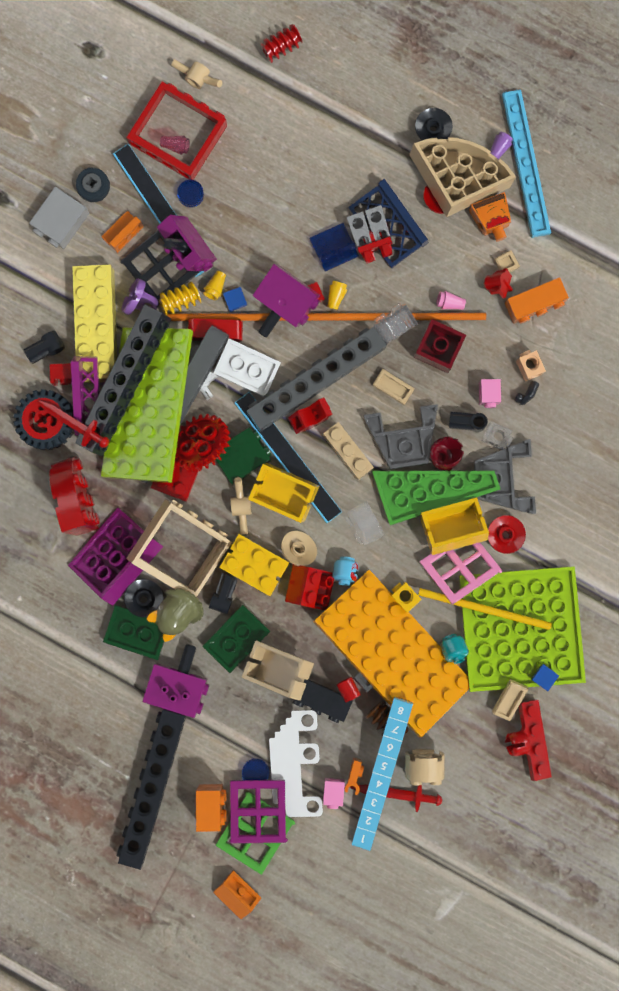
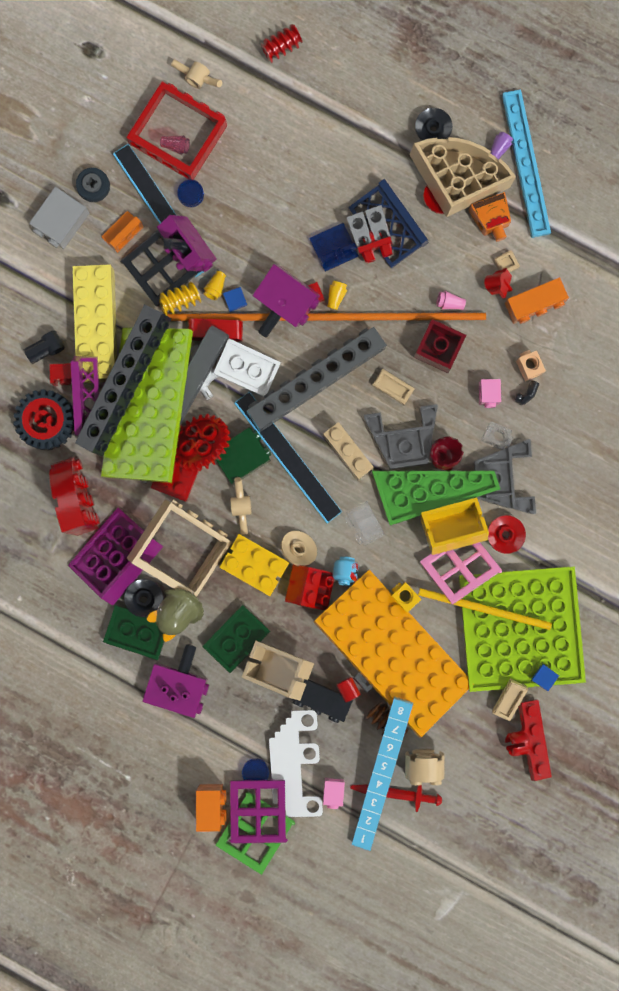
(88, 431): red sword -> none
(136, 857): black brick -> none
(138, 298): medium lavender tile -> none
(222, 597): black piece -> none
(237, 895): orange panel -> none
(283, 492): yellow piece -> none
(310, 416): red brick -> none
(355, 772): orange plate -> none
(395, 323): clear brick -> none
(454, 648): teal head -> none
(464, 421): black piece -> none

